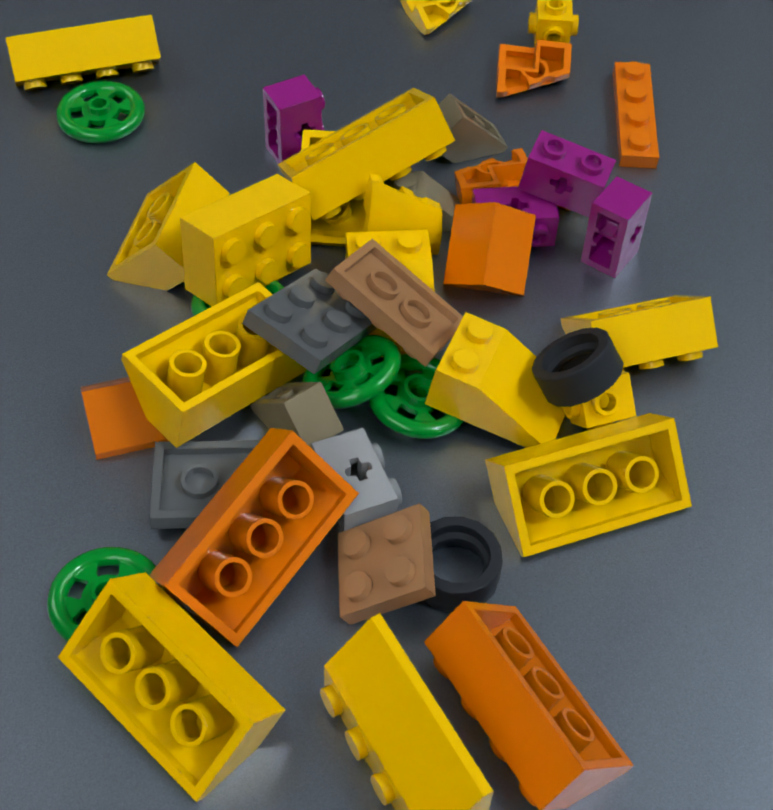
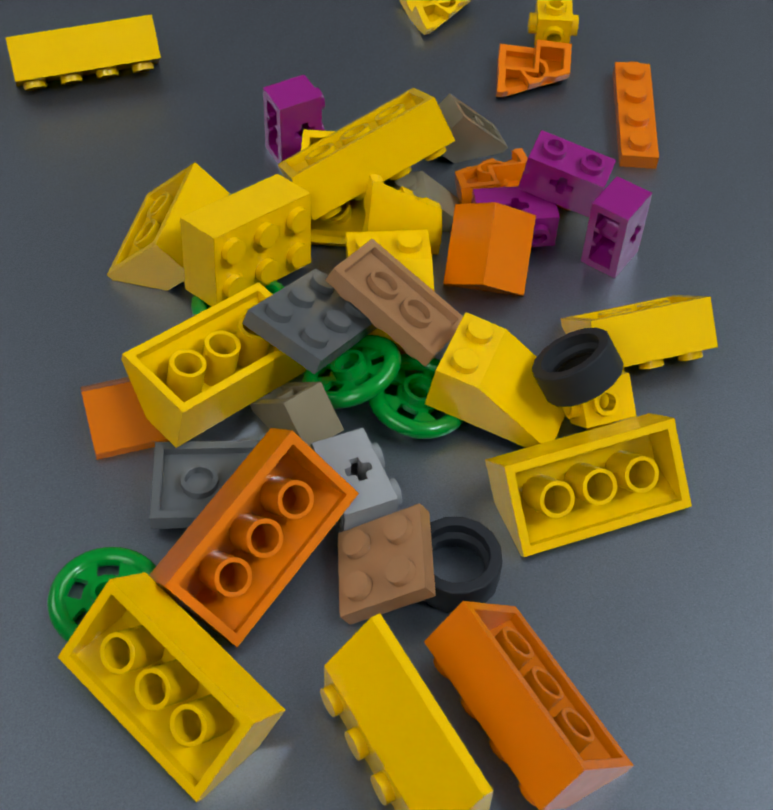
(100, 112): green plate -> none

